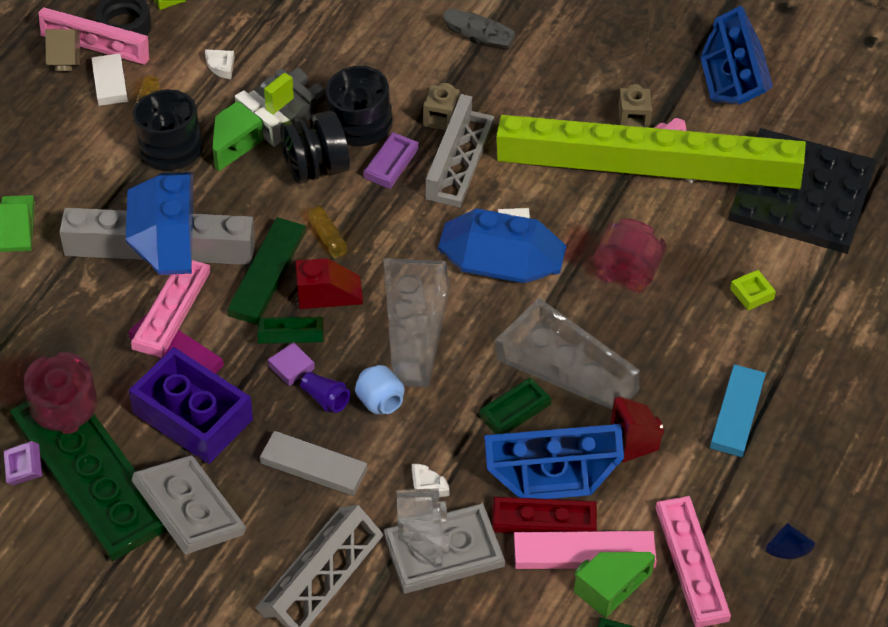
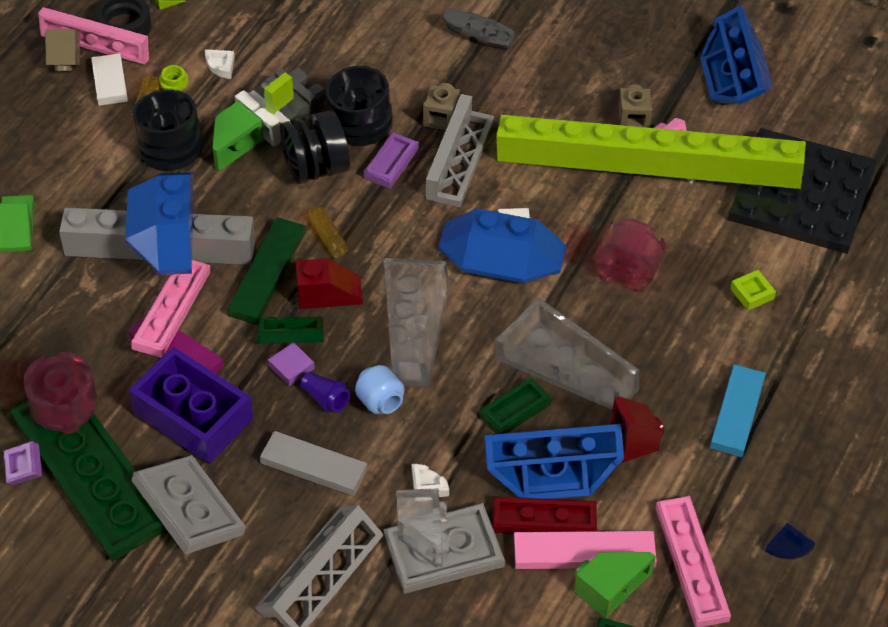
(173, 78): none -> lime plate

